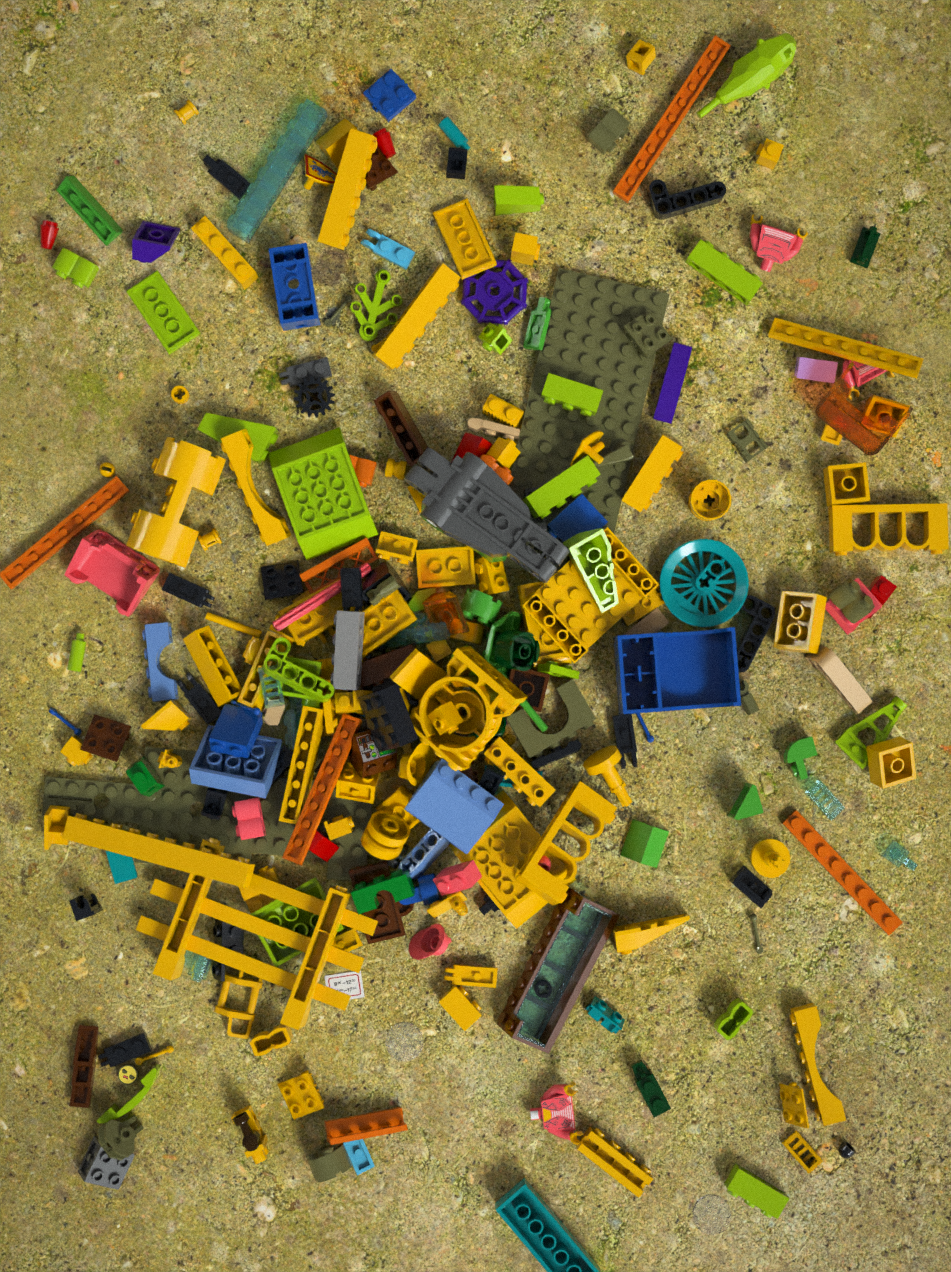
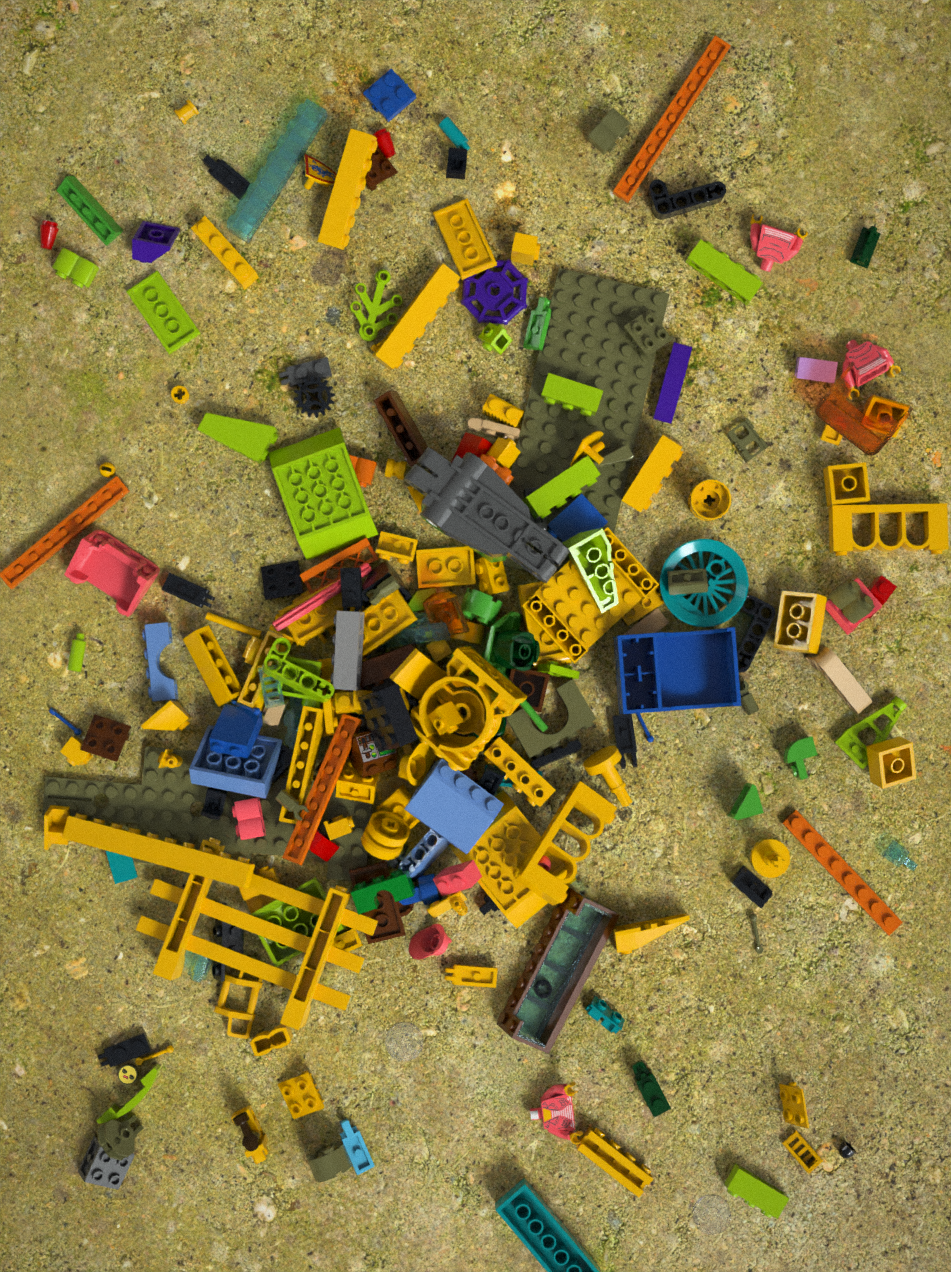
(82, 908): black hinge -> none
(84, 1066): reddish brown slope -> none
(144, 777): green torso -> none
(188, 470): yellow cylinder -> none
(200, 700): black hinge -> none
(209, 539): yellow bush -> none
(239, 450): yellow arch -> none
(290, 803): none -> olive bar
(295, 306): blue plate -> none
(328, 322): olive hinge -> none
(334, 141): yellow slope -> none
(347, 982): white sticker -> none
(365, 1125): orange fence -> none
(389, 249): medium azure hinge -> none
(460, 1006): yellow brick -> none
(517, 199): lime slope -> none
(640, 56): yellow brick -> none
(644, 843): bright green slope -> none
(687, 581): none -> olive slope
(735, 1016): lime brick -> none
(755, 70): lime piece -> none
(769, 153): yellow brick -> none
(807, 1025): yellow arch -> none
(810, 794): clear light blue slope -> none
(846, 348): yellow plate -> none

